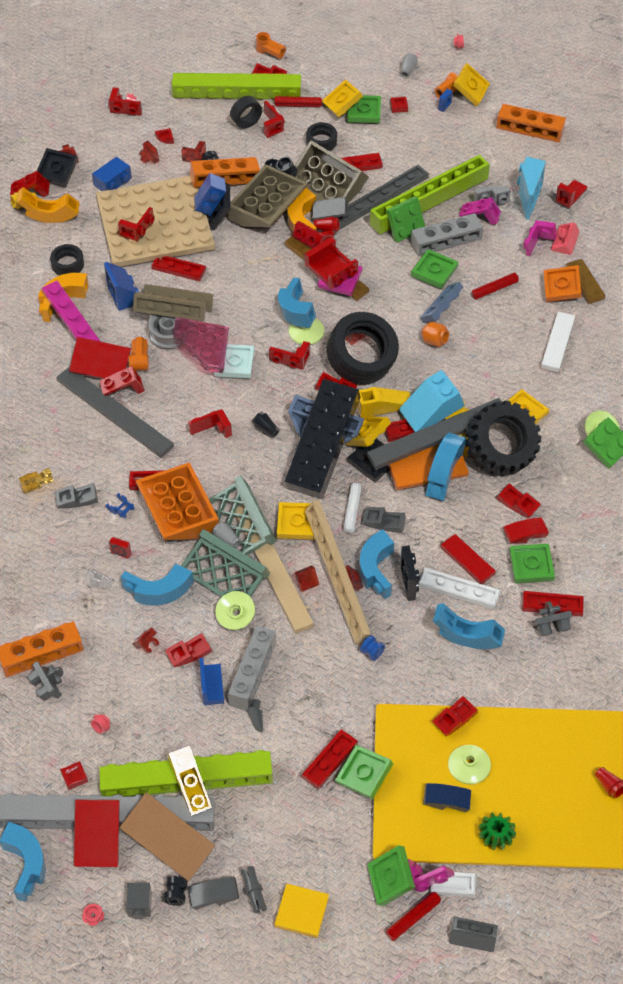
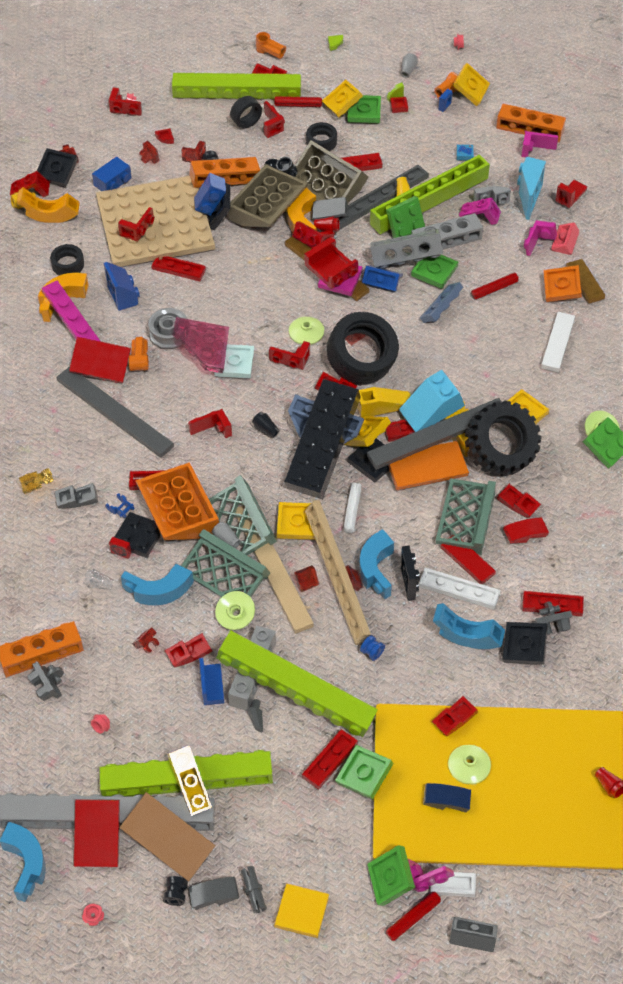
(74, 775): red tile -> none
(121, 379): red bracket -> none
(139, 900): dark grey brick -> none
(140, 533): none -> black plate
(173, 302): dark tan fence -> none
(294, 311): dark azure arch -> none
(296, 684): none -> lime brick
(335, 41): none -> lime tile
(380, 519): dark grey slope -> none
(381, 277): none -> blue panel
(398, 91): none -> lime tile
(402, 185): none -> yellow cone
(413, 241): none -> light grey brick
(435, 334): orange head -> none
(443, 464): dark azure arch -> none
(465, 152): none -> dark azure tile
(483, 514): none -> sand green fence
(497, 823): green gear -> none
(525, 643): none -> black plate
(532, 563): bright green plate -> none
(539, 140): none -> dark pink bracket

